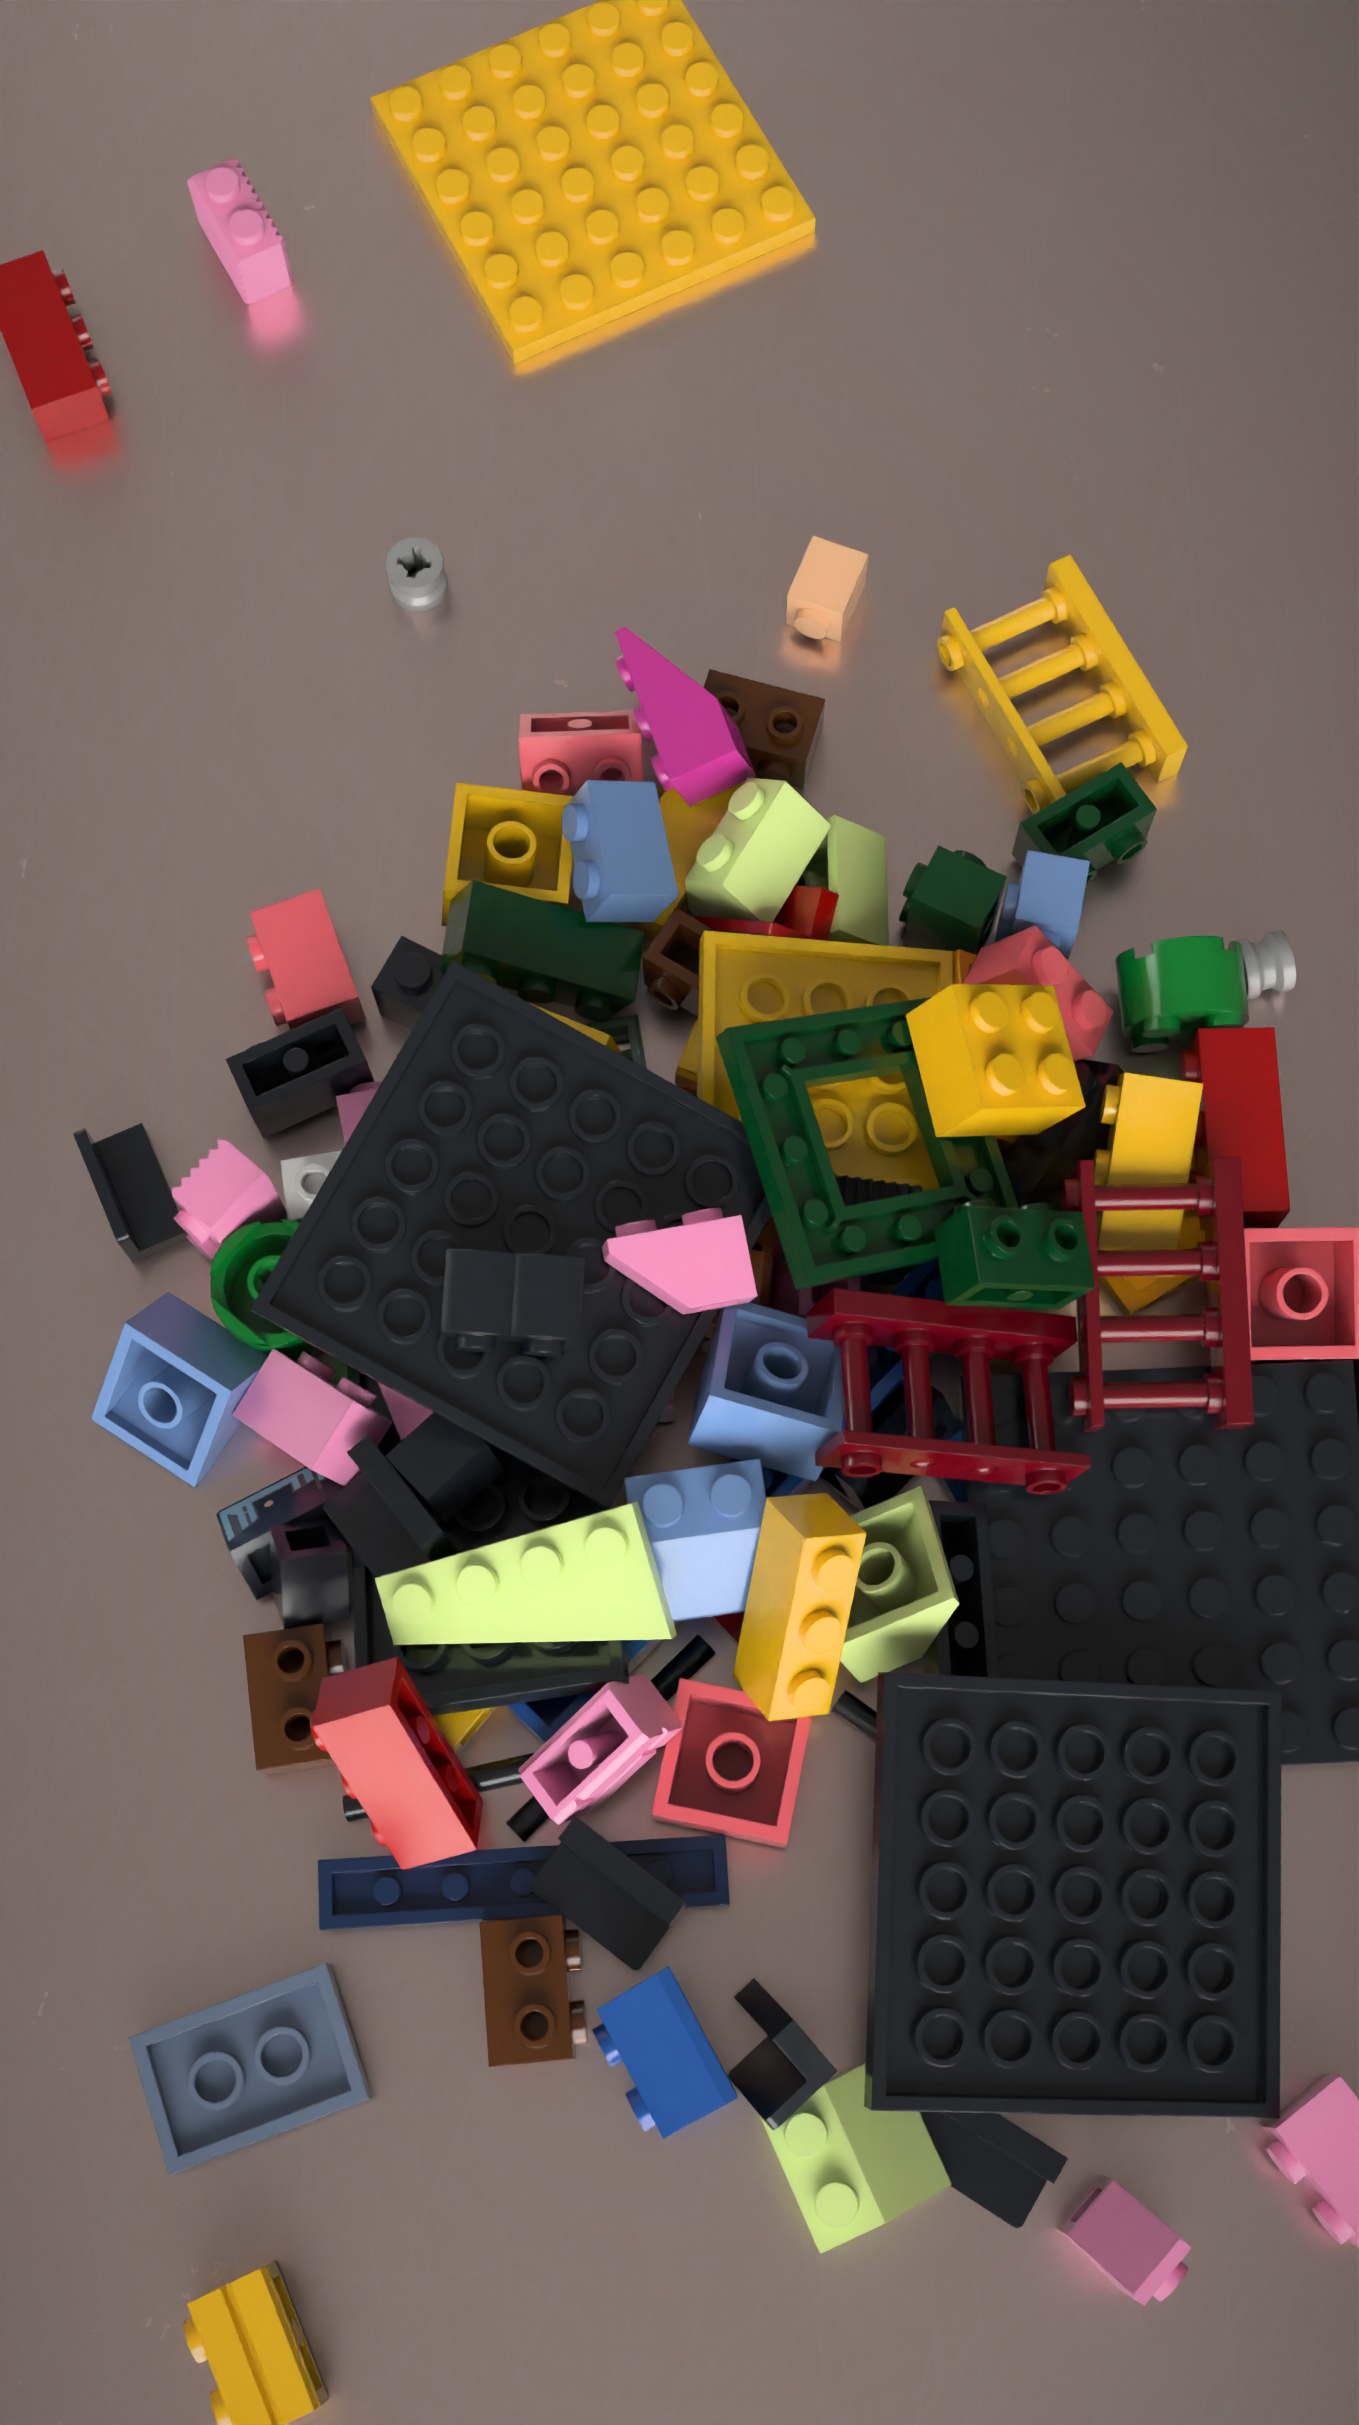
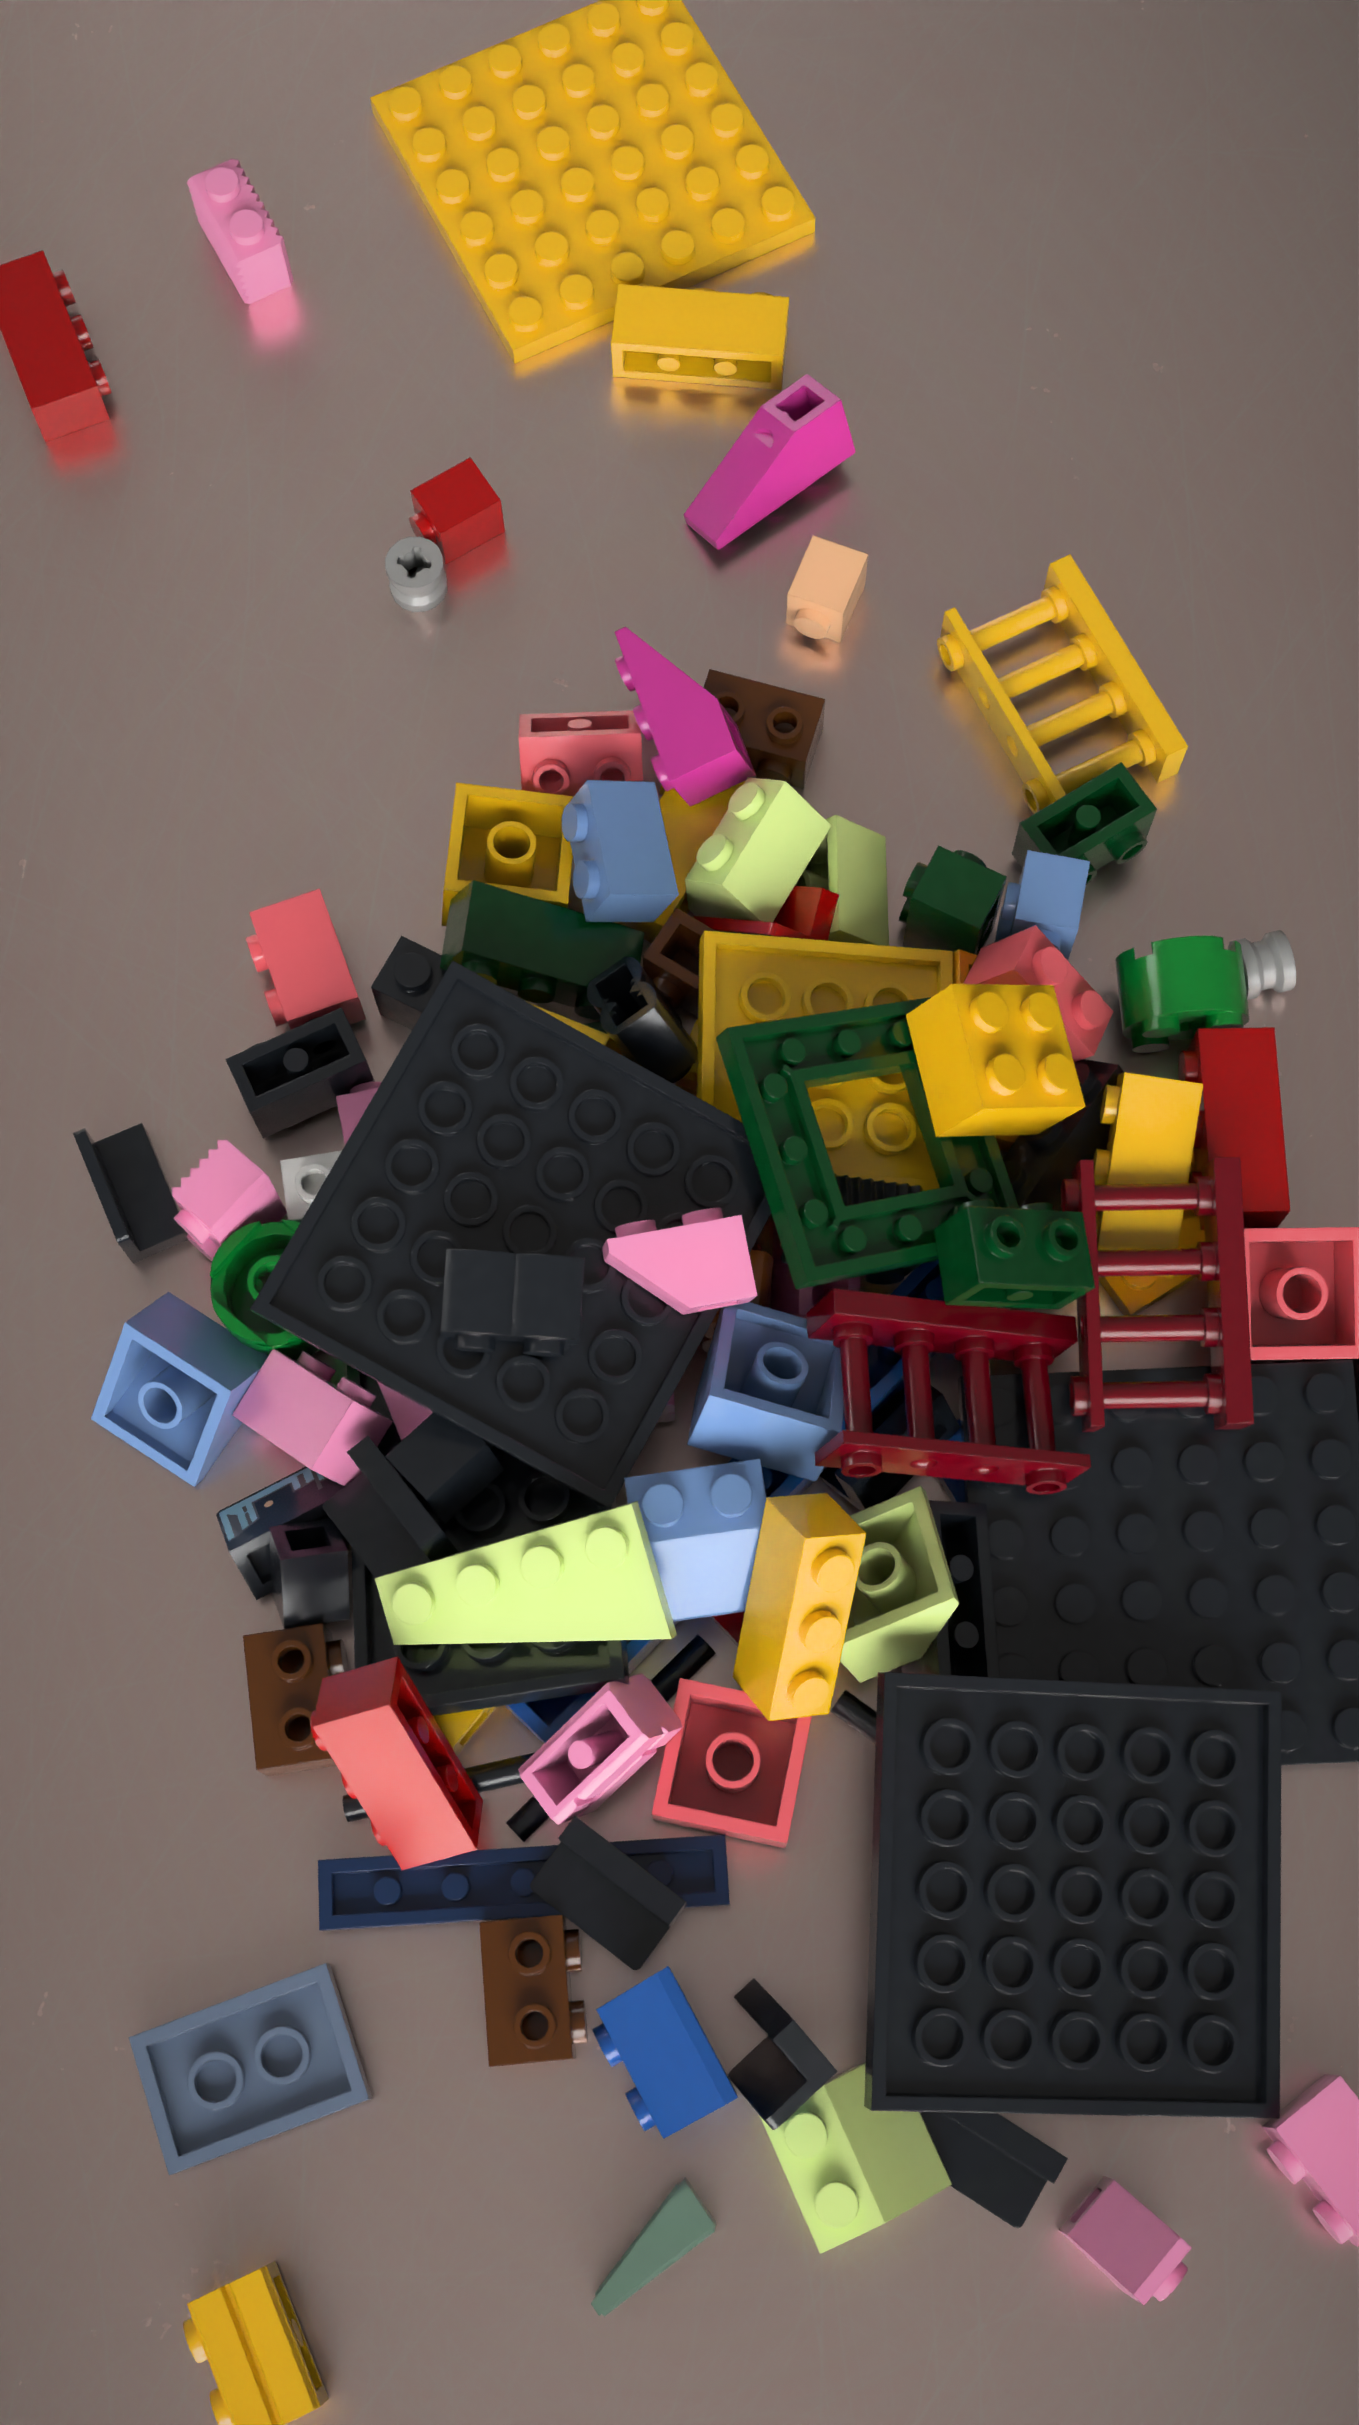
(457, 510): none -> red brick
(642, 1020): none -> black brick
(669, 2234): none -> sand green slope
(699, 336): none -> yellow brick
(774, 459): none -> dark pink slope

